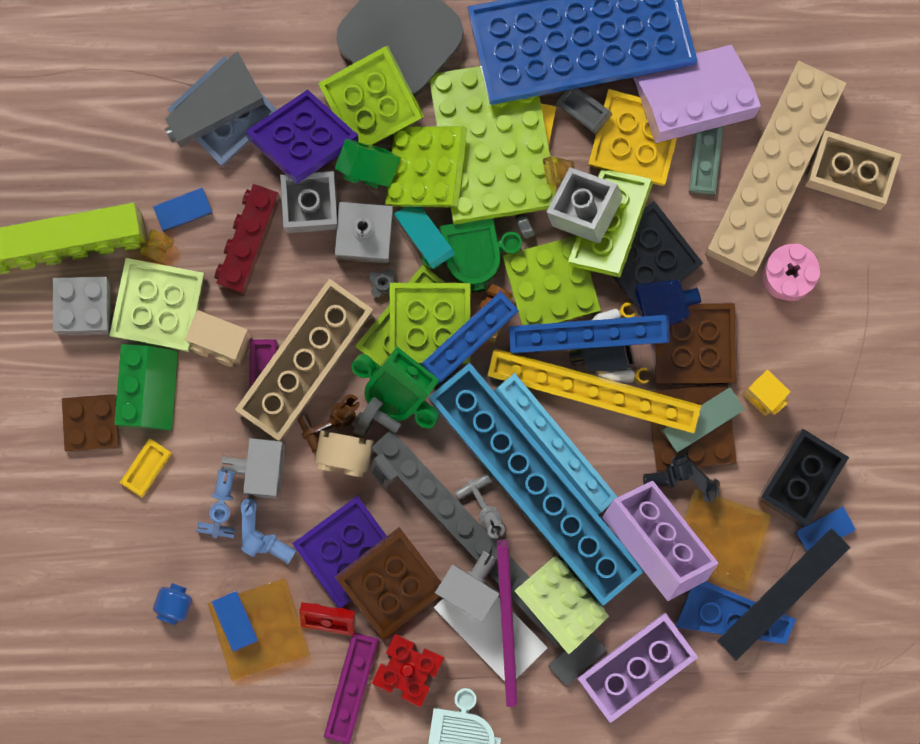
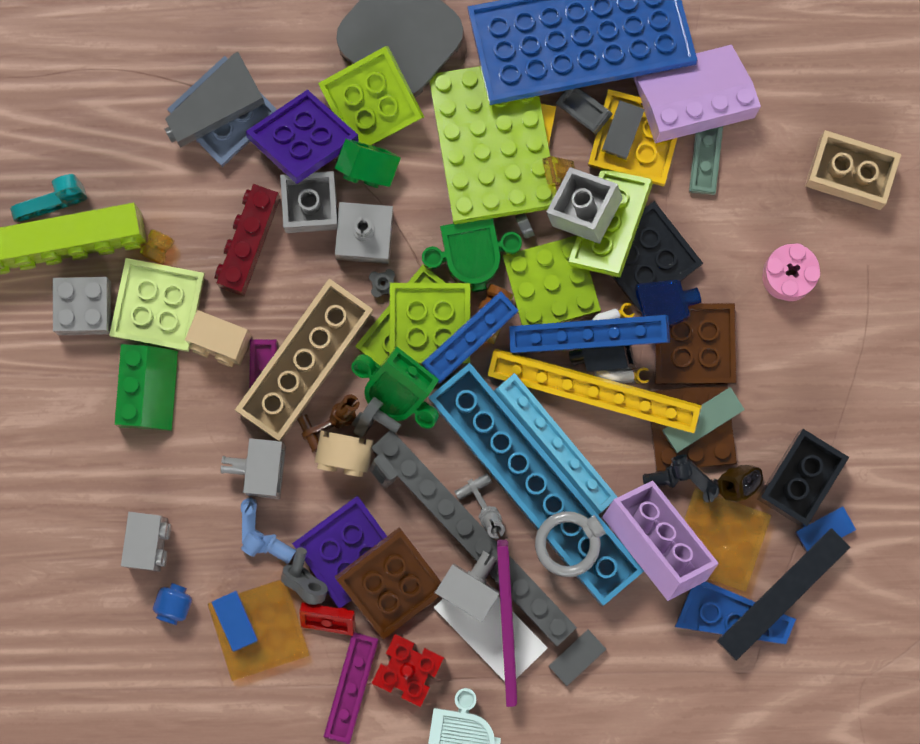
(67, 192): none -> teal beam
(90, 423): reddish brown plate -> none
(145, 541): none -> light grey brick
(146, 468): yellow tile -> none
(182, 209): blue tile -> none
(219, 511): medium blue pin -> none
(300, 580): none -> dark grey piece
(424, 235): teal tile -> none
(428, 166): lime plate -> none
(562, 604): yellowish green plate -> none
(592, 529): none -> light grey piece
(623, 130): none -> dark grey tile
(637, 667): lavender brick -> none
(740, 482): none -> dark brown rock
(767, 394): yellow brick -> none
(775, 168): tan brick -> none

